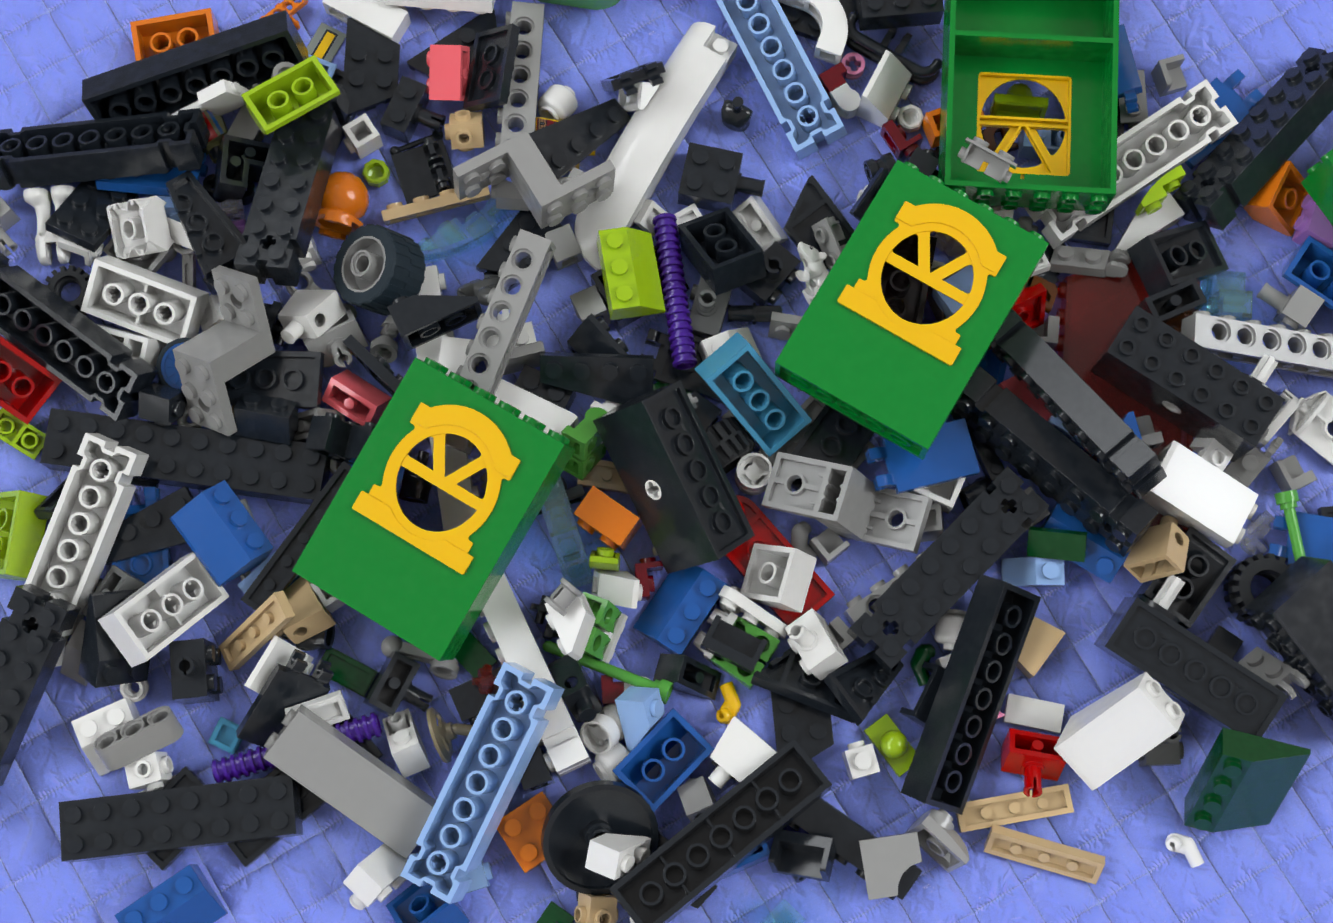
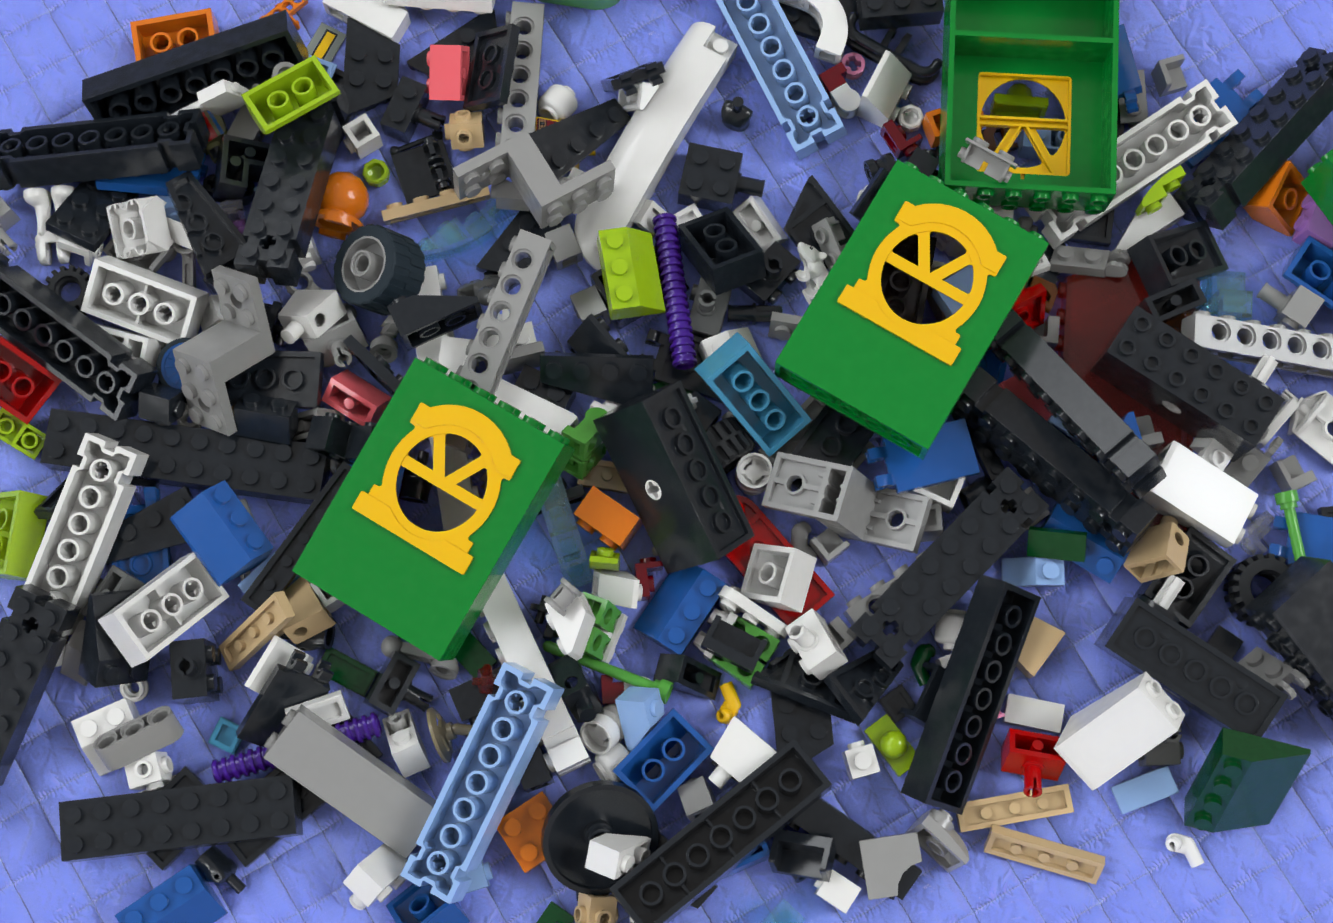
(219, 869): none -> black piece
(837, 892): none -> white brick
(895, 701): none -> black tile
(1144, 789): none -> light blue slope

